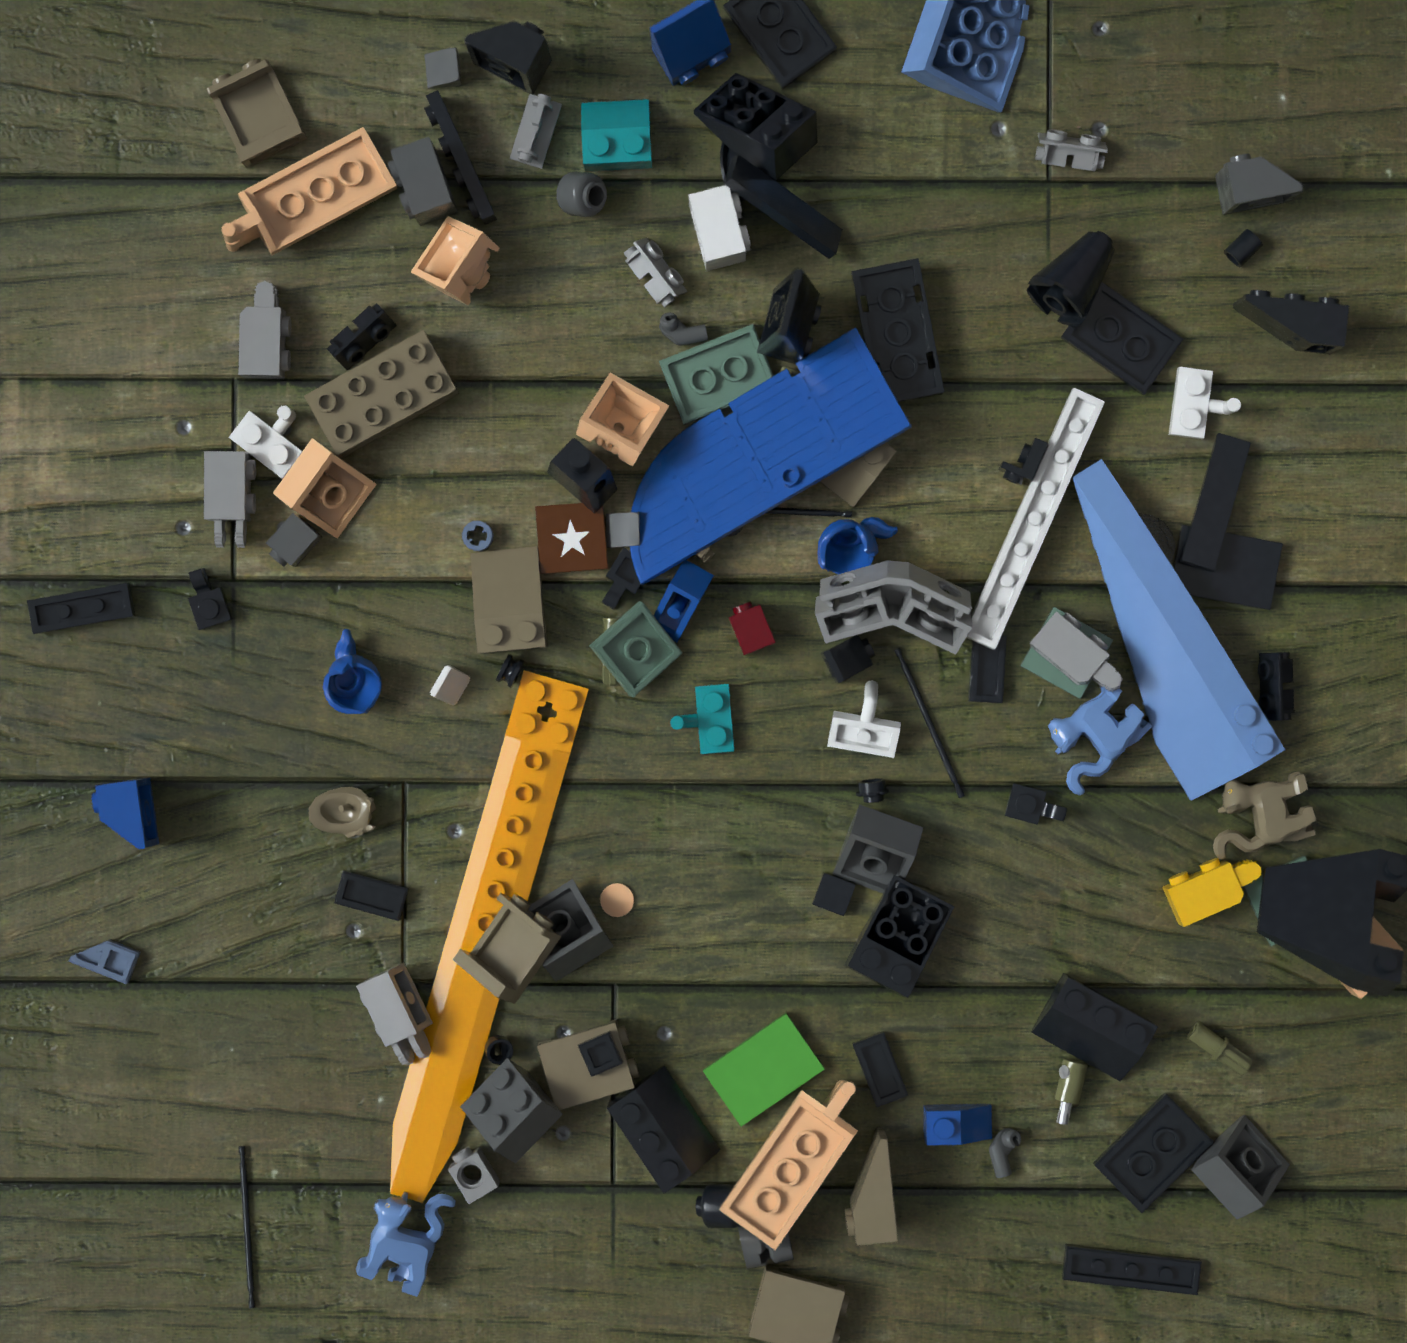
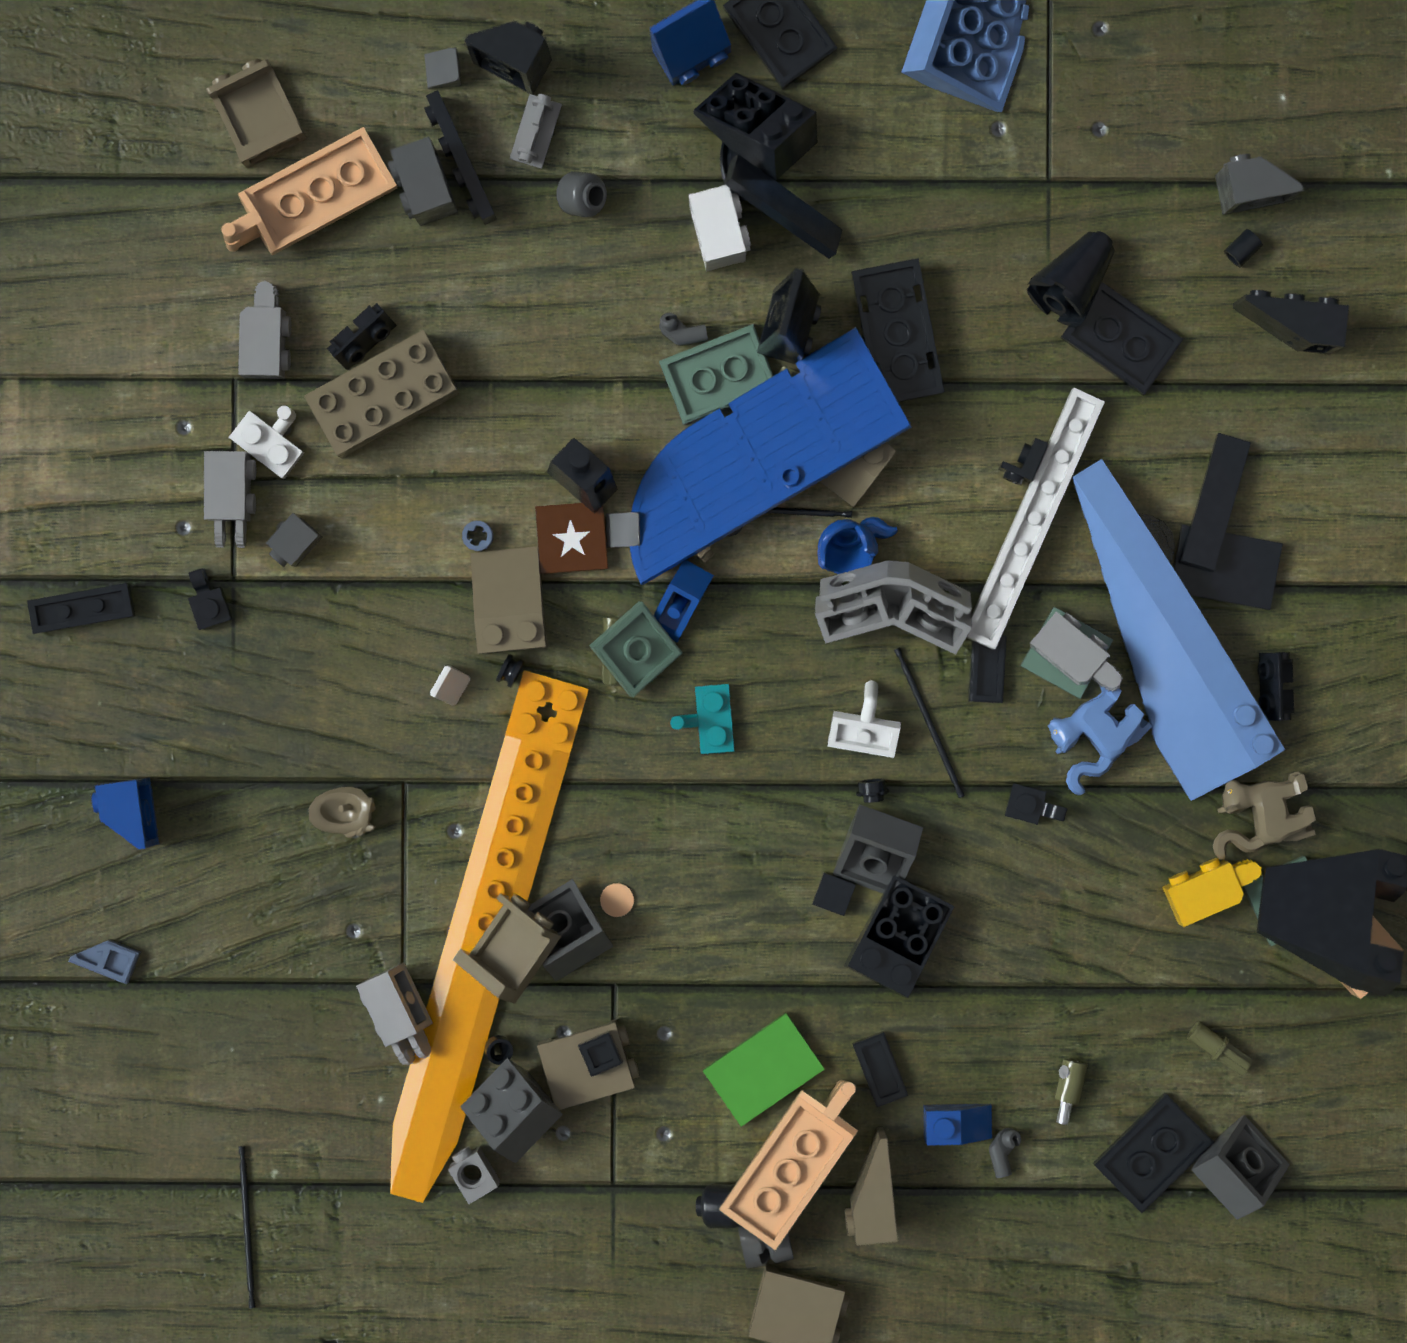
(324, 488): light nougat slope -> none
(352, 680): blue hair -> none
(371, 895): black tile -> none
(401, 1245): medium blue animal -> none
(456, 260): light nougat brick -> none
(616, 135): teal slope -> none
(621, 418): light nougat brick -> none
(624, 578): black plate -> none
(648, 259): light grey hinge -> none
(663, 1128): black slope -> none
(751, 628): dark red brick -> none
(848, 658): black slope -> none
(1084, 150): light grey hinge -> none
(1094, 1028): black slope -> none
(1131, 1269): black tile -> none
(1193, 403): white plate -> none

